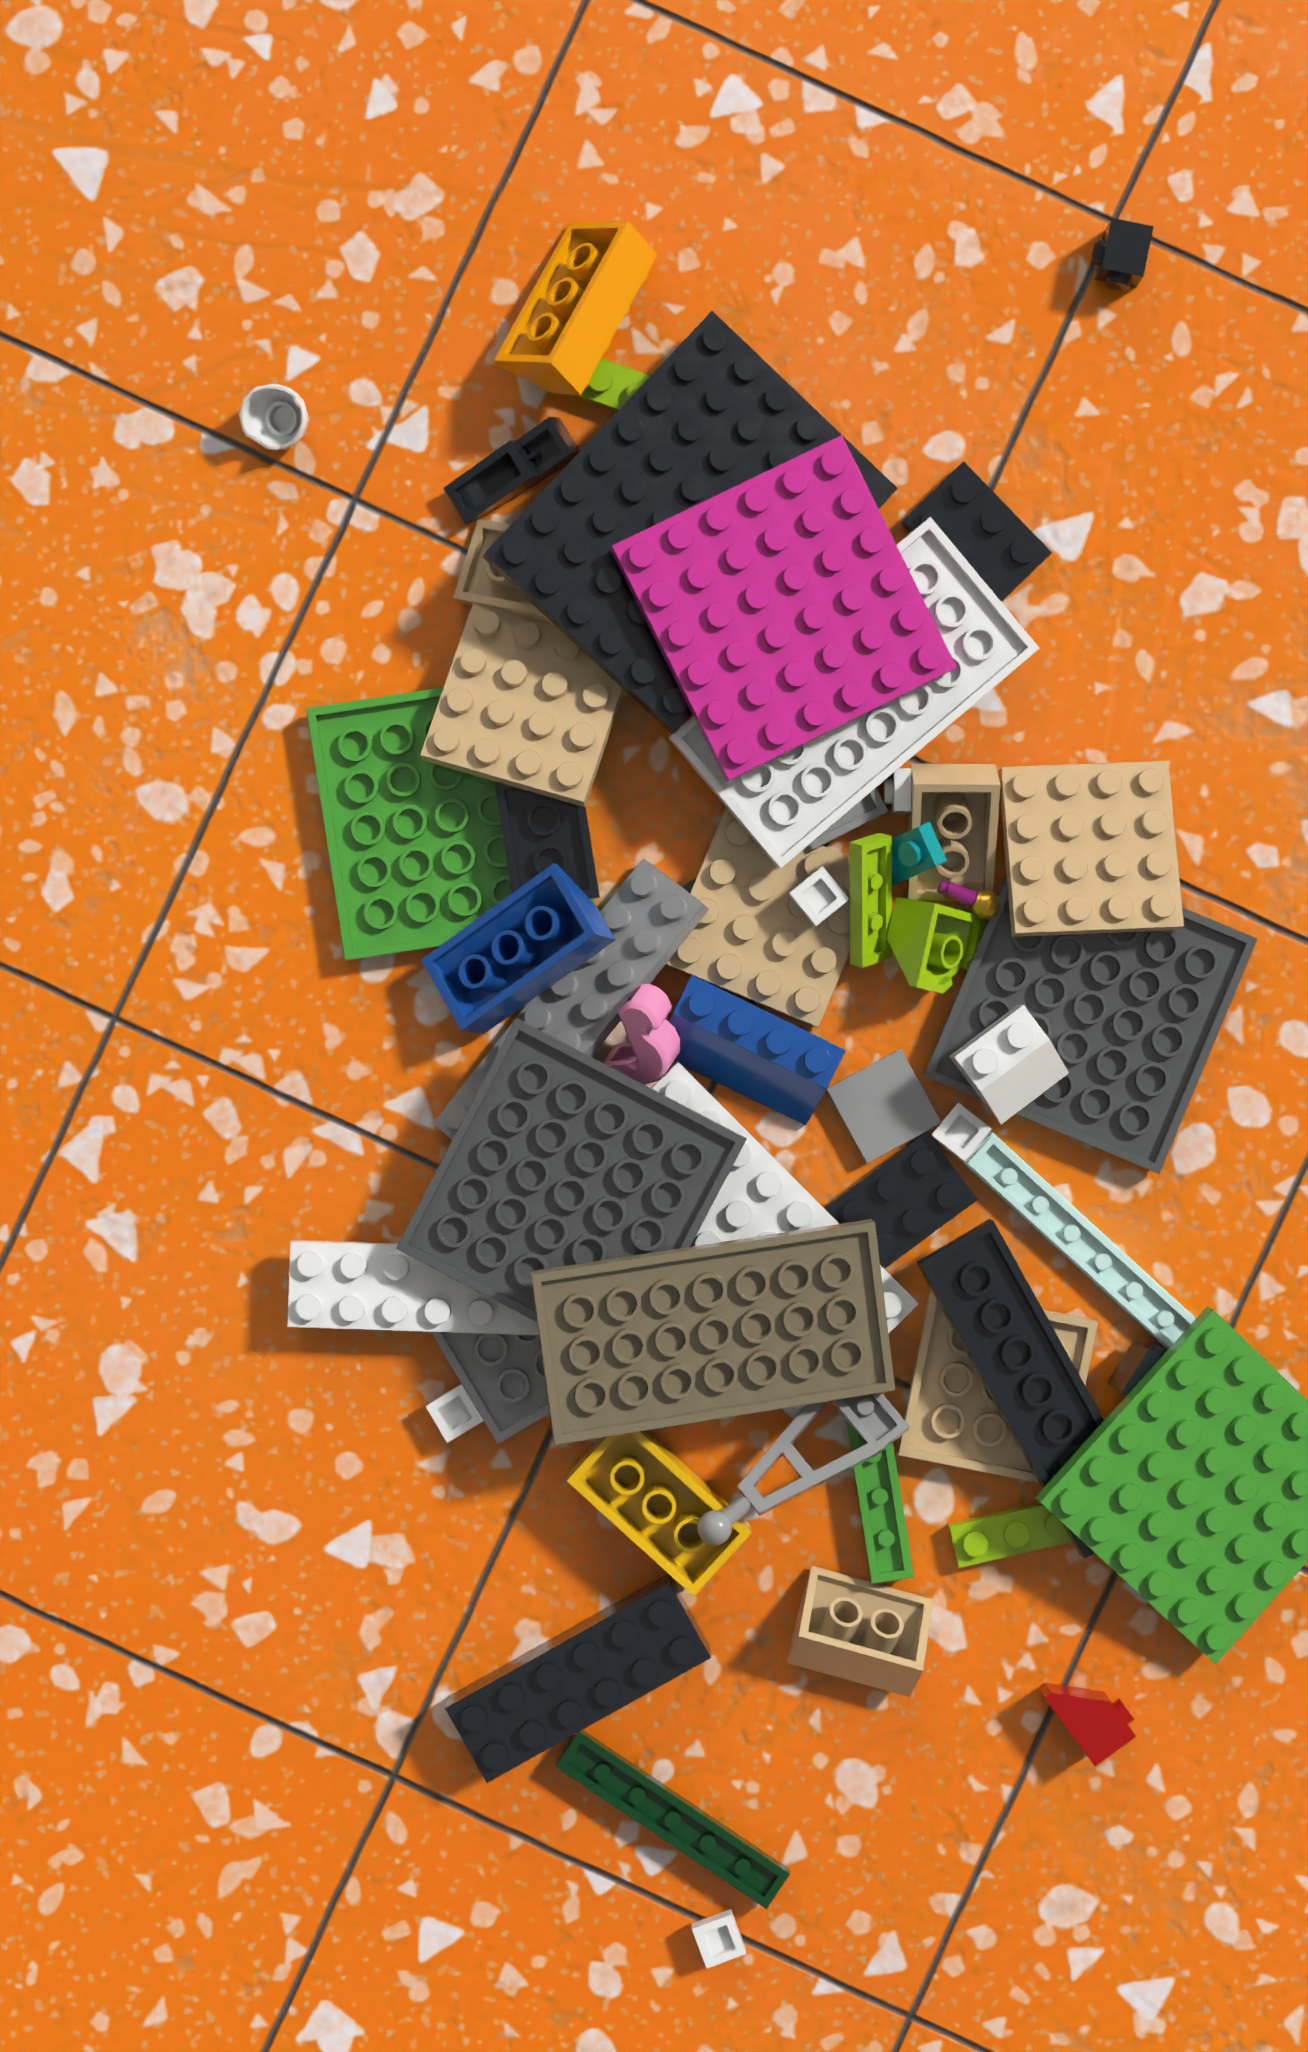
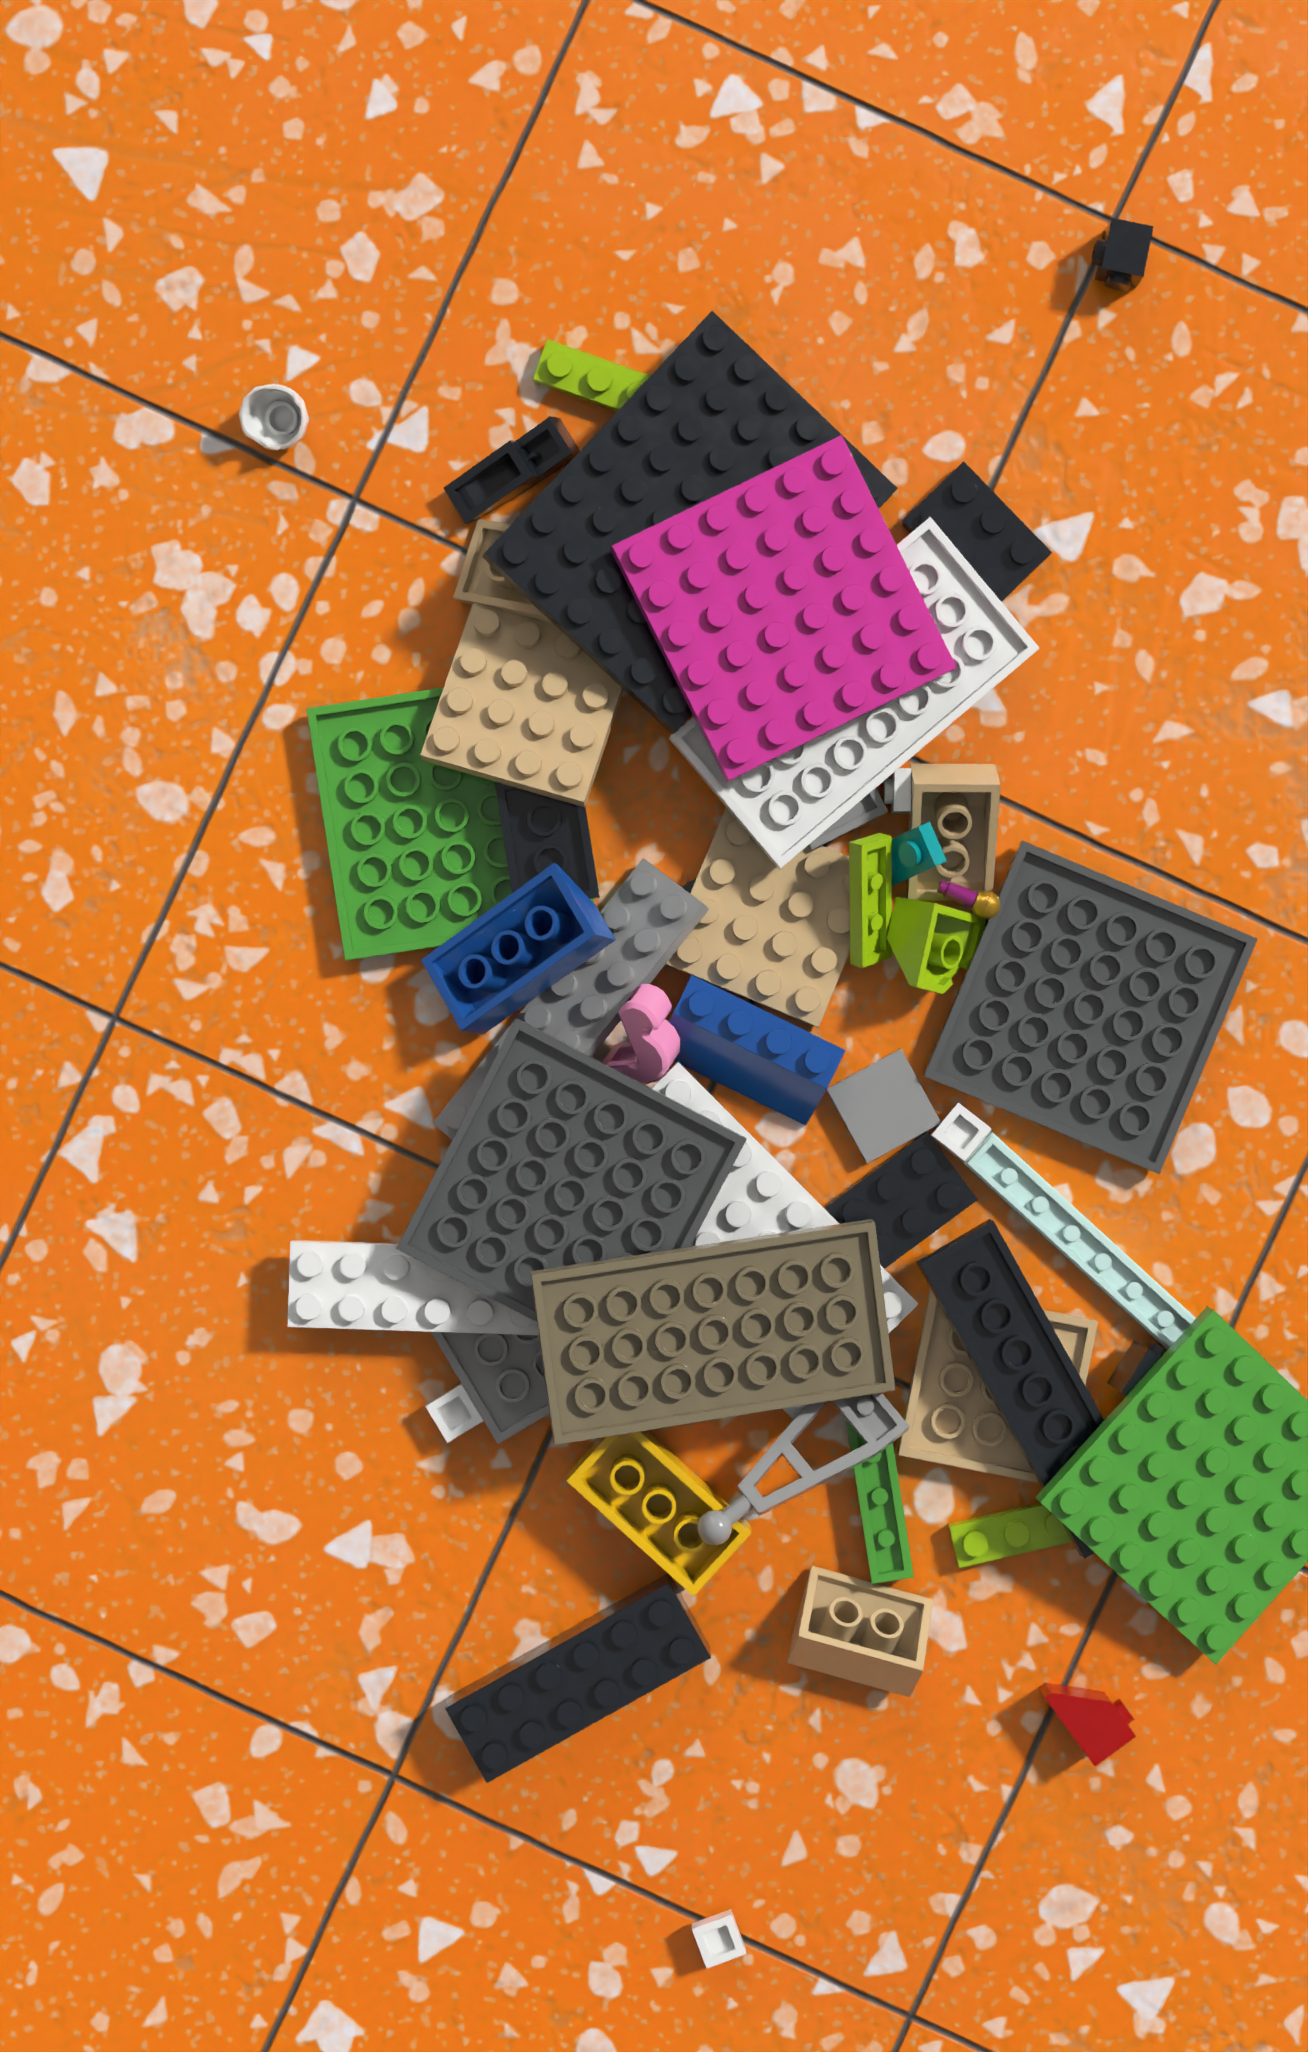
(577, 306): light orange slope -> none
(672, 1818): dark green plate -> none
(818, 896): white plate -> none
(1010, 1063): white slope -> none
(1090, 848): tan plate -> none

